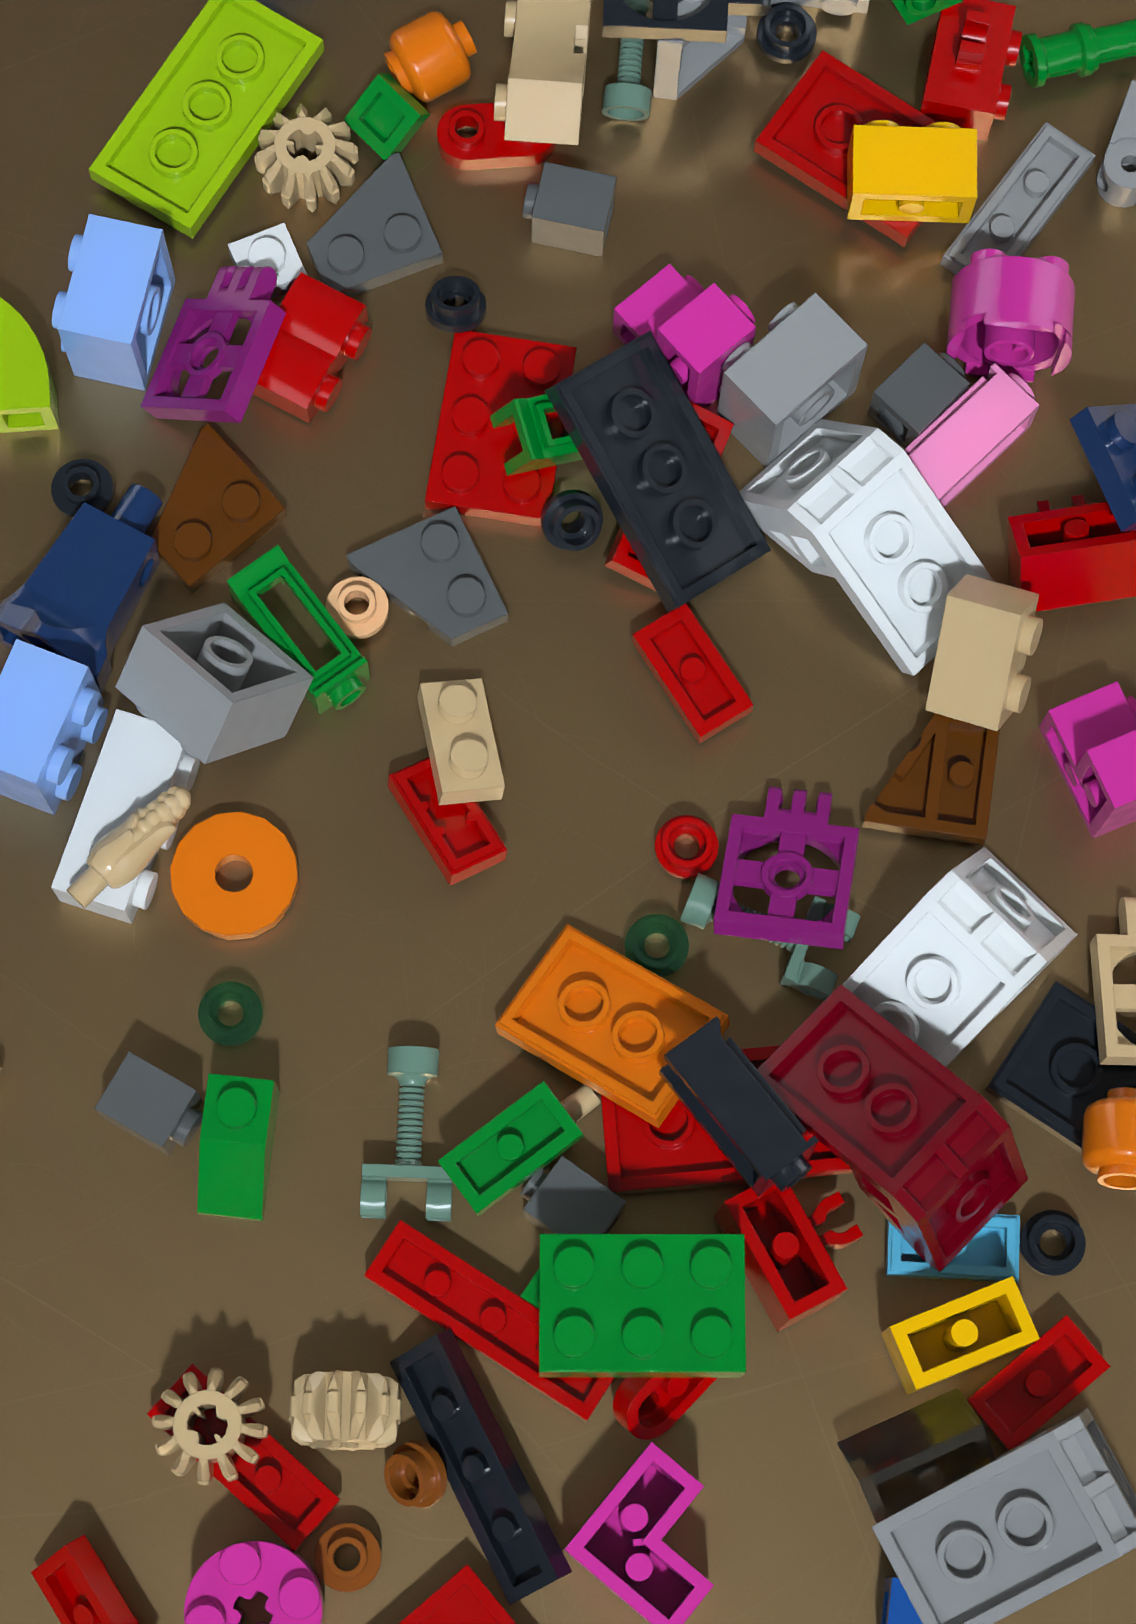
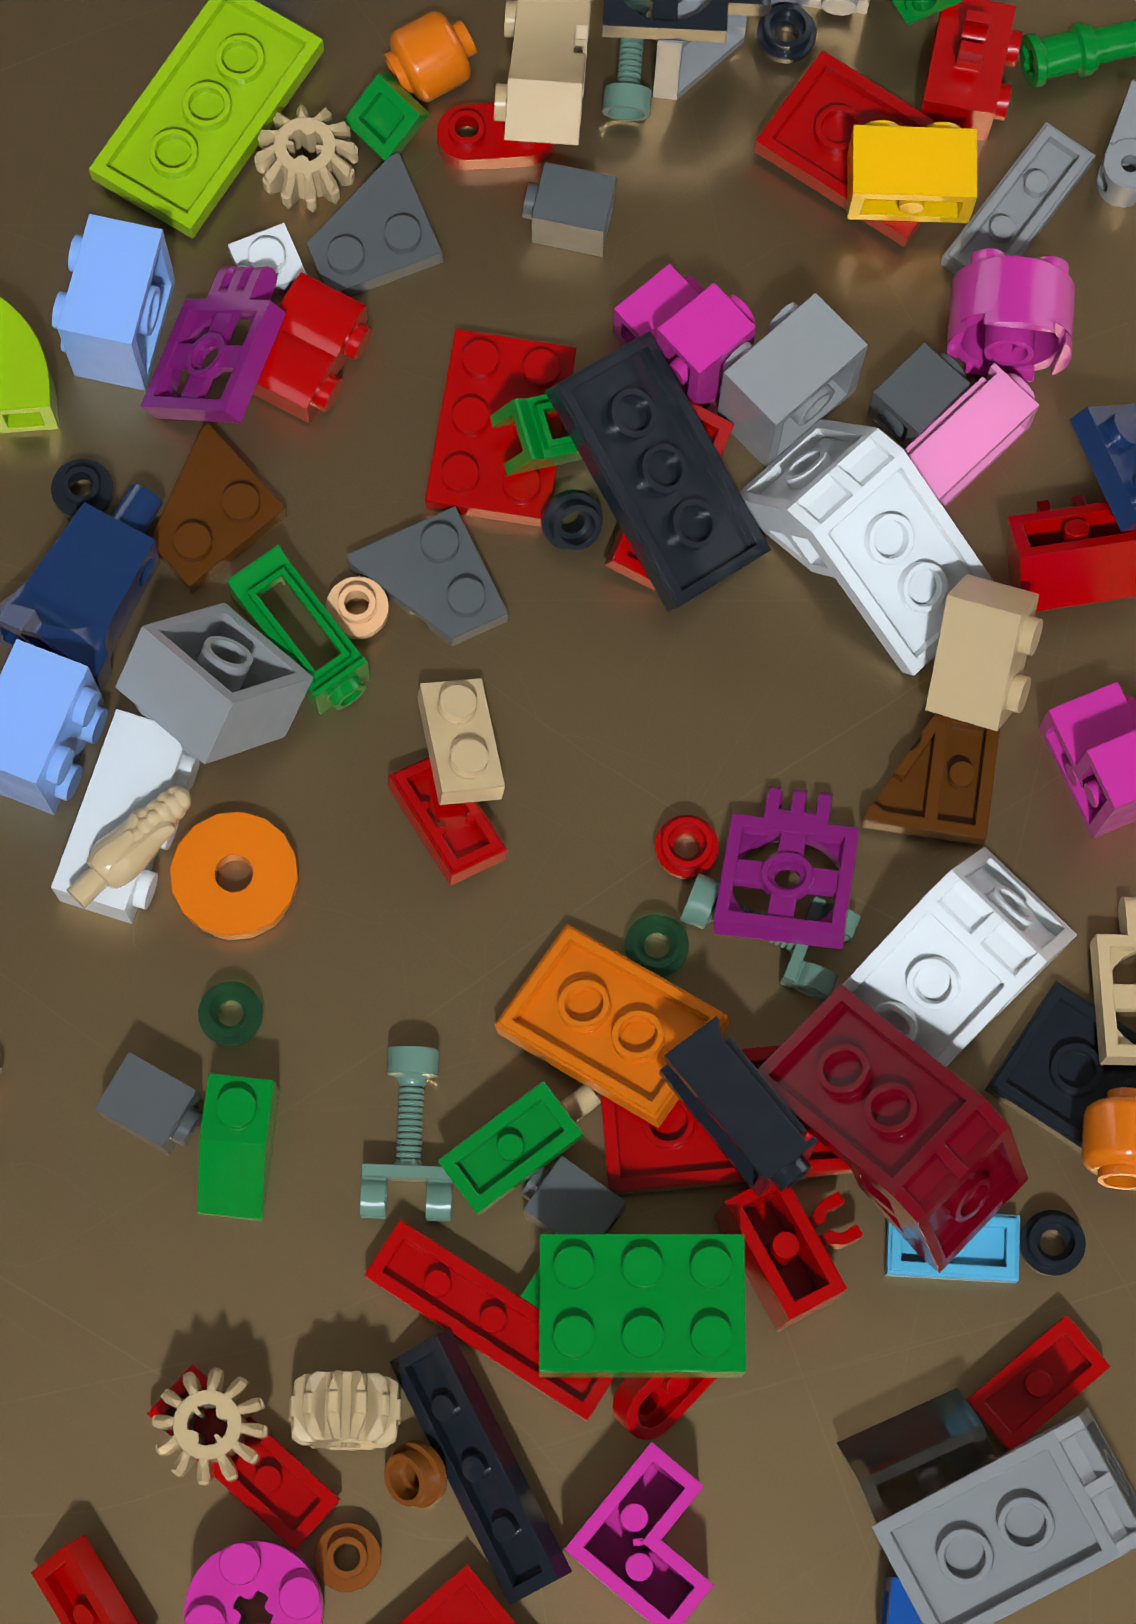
(455, 305): black plate -> none
(692, 673): red plate -> none
(959, 1335): yellow brick -> none

